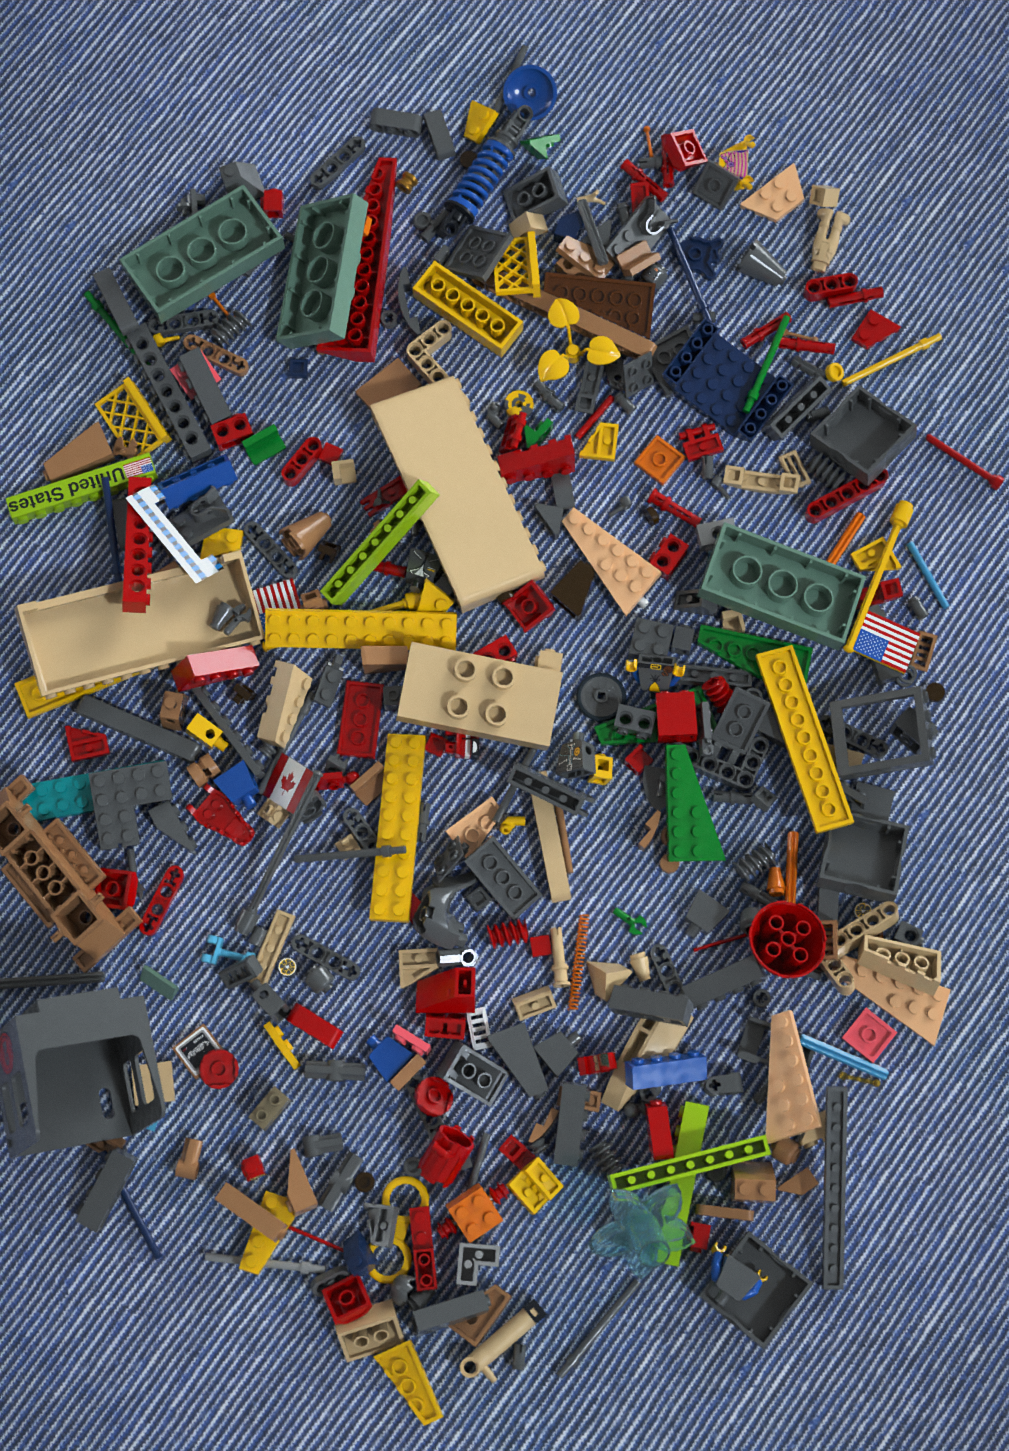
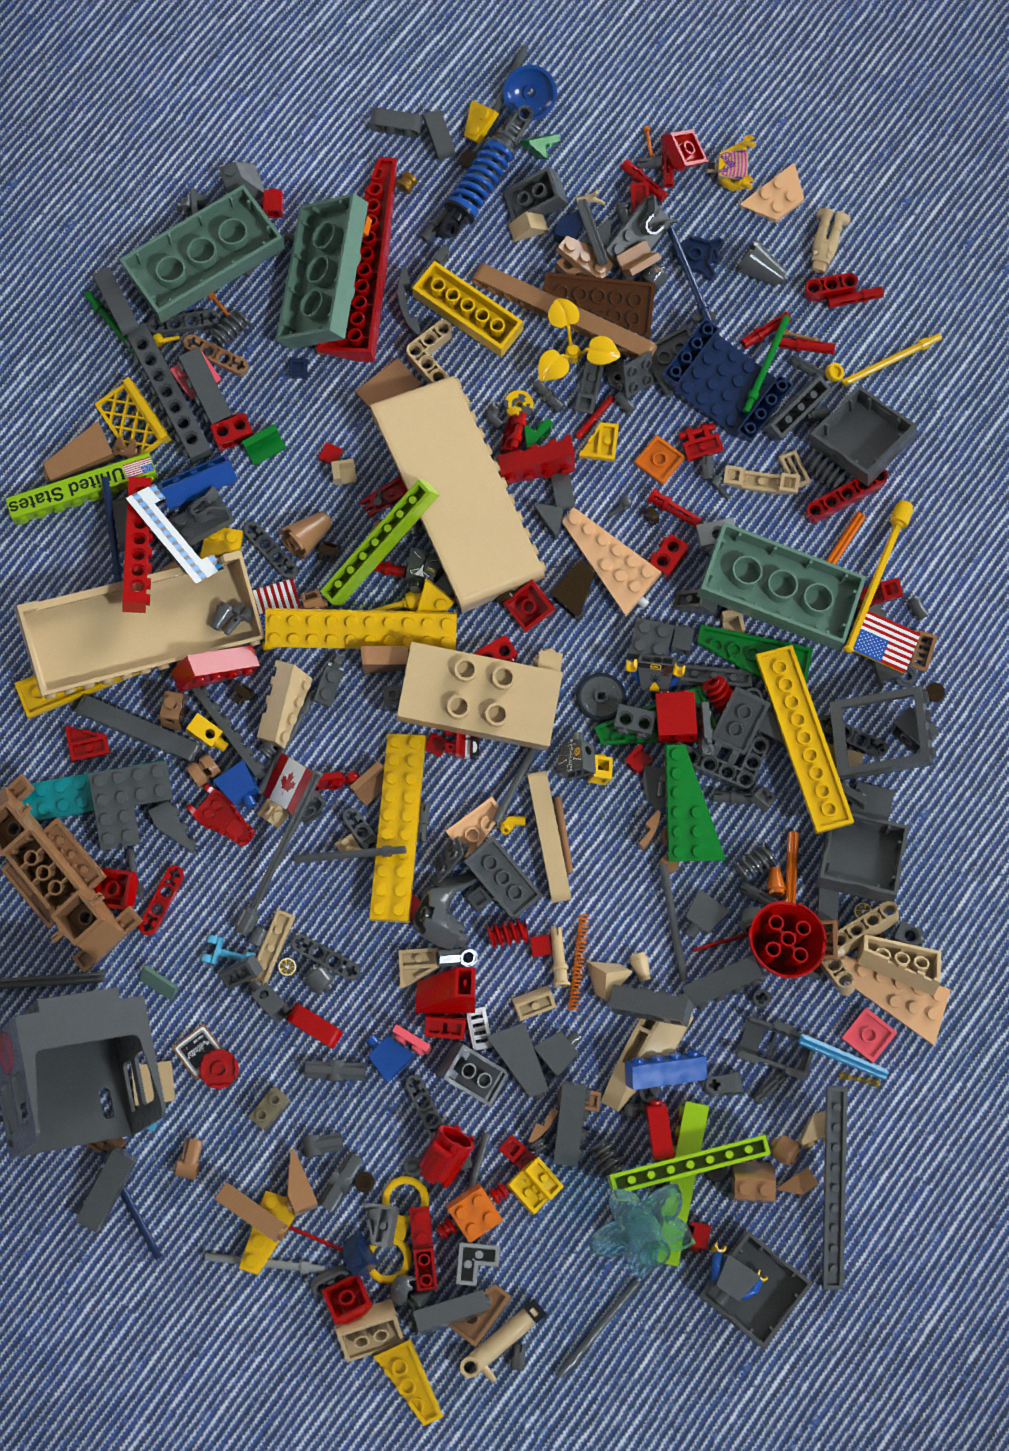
(253, 1168): red brick -> none
(283, 1045): yellow wing -> none
(301, 469): red beam -> none
(334, 764): dark grey tile -> none
(339, 164): dark grey beam -> none
(360, 719): red tile -> none
(388, 313): dark grey bush -> none
(407, 1072): medium nougat slope -> none
(421, 221): dark grey tile -> none
(433, 1096): red tile -> none
(478, 253): dark grey plate -> none
(532, 268): yellow fence -> none
(549, 789): dark grey hinge -> none
(597, 1064): red leg -> none
(629, 920): green bar -> none
(666, 884): none -> dark grey bar
(666, 981): dark grey beam -> none
(715, 185): dark grey tile -> none
(724, 1212): medium nougat beam -> none
(790, 1091): light nougat wing -> none
(824, 195): tan panel -> none
(868, 557): yellow wing -> none
(873, 330): red wing -> none
(928, 576): dark azure bar -> none
(994, 480): red piece -> none

